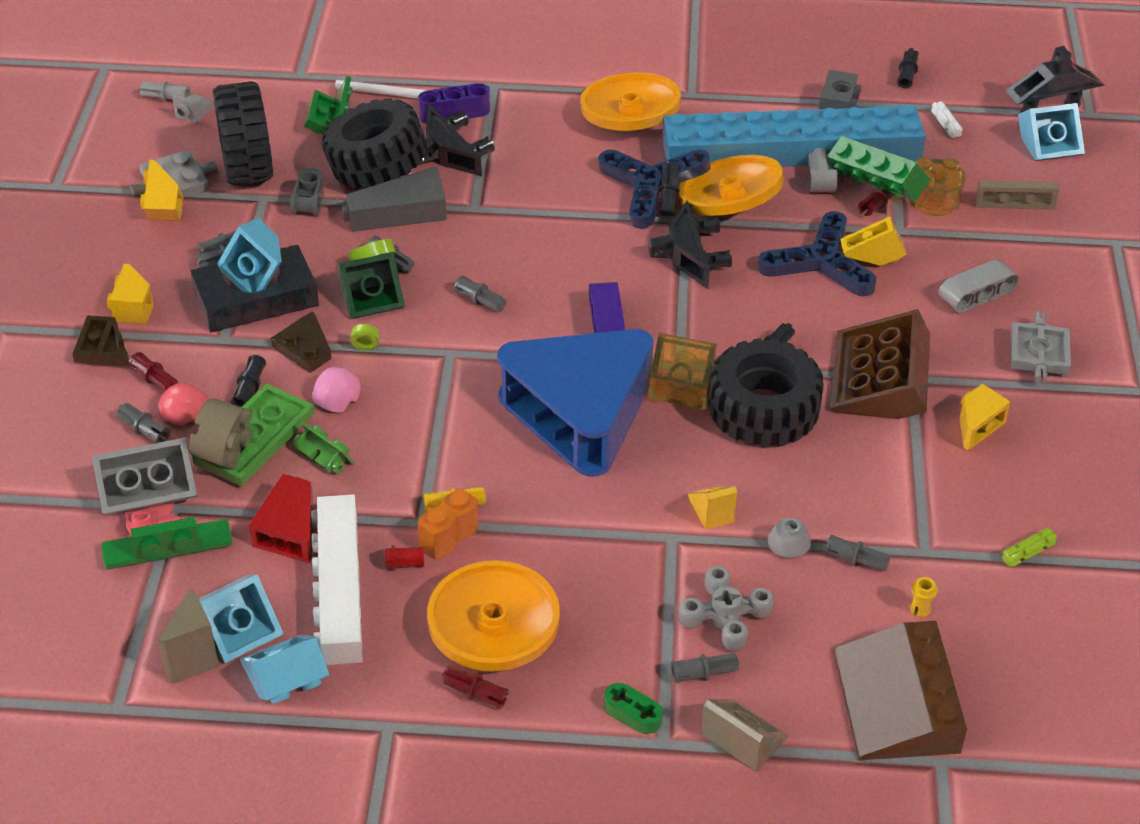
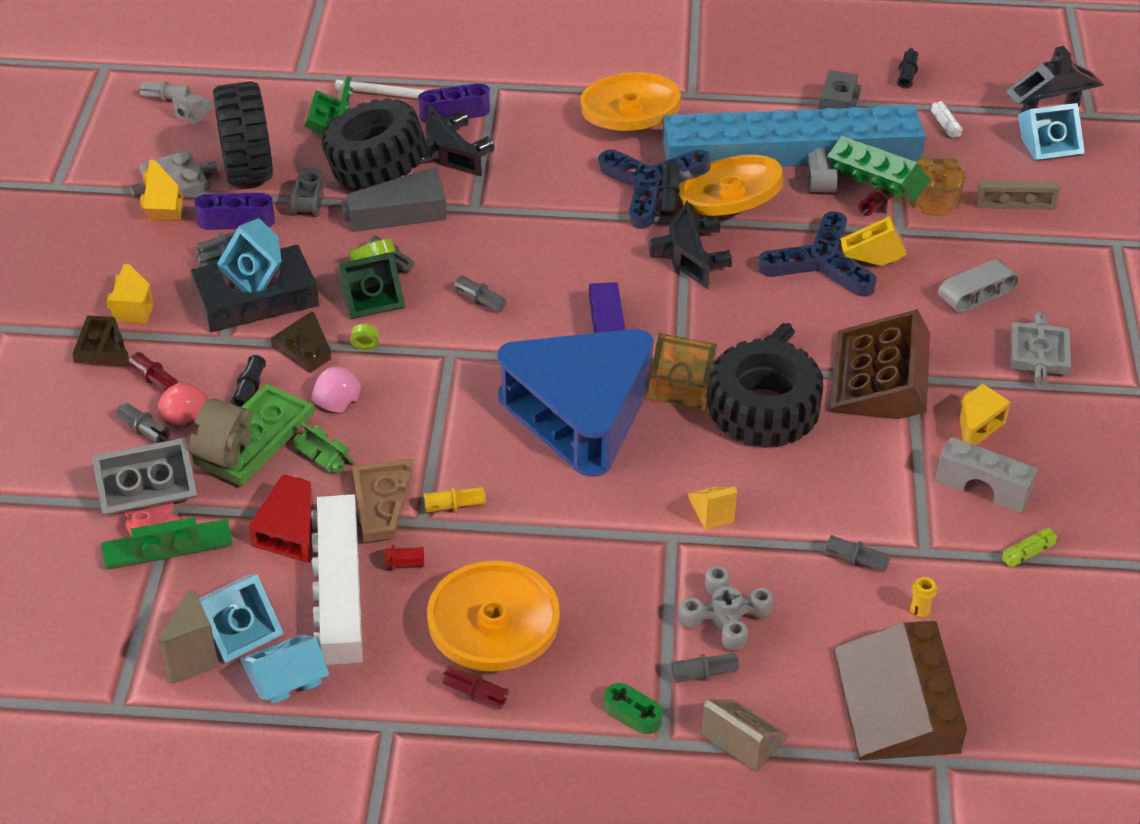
(233, 209): none -> dark purple beam
(381, 497): none -> medium nougat wing
(449, 523): orange brick -> none
(789, 538): light grey cone -> none
(1009, 478): none -> light grey arch

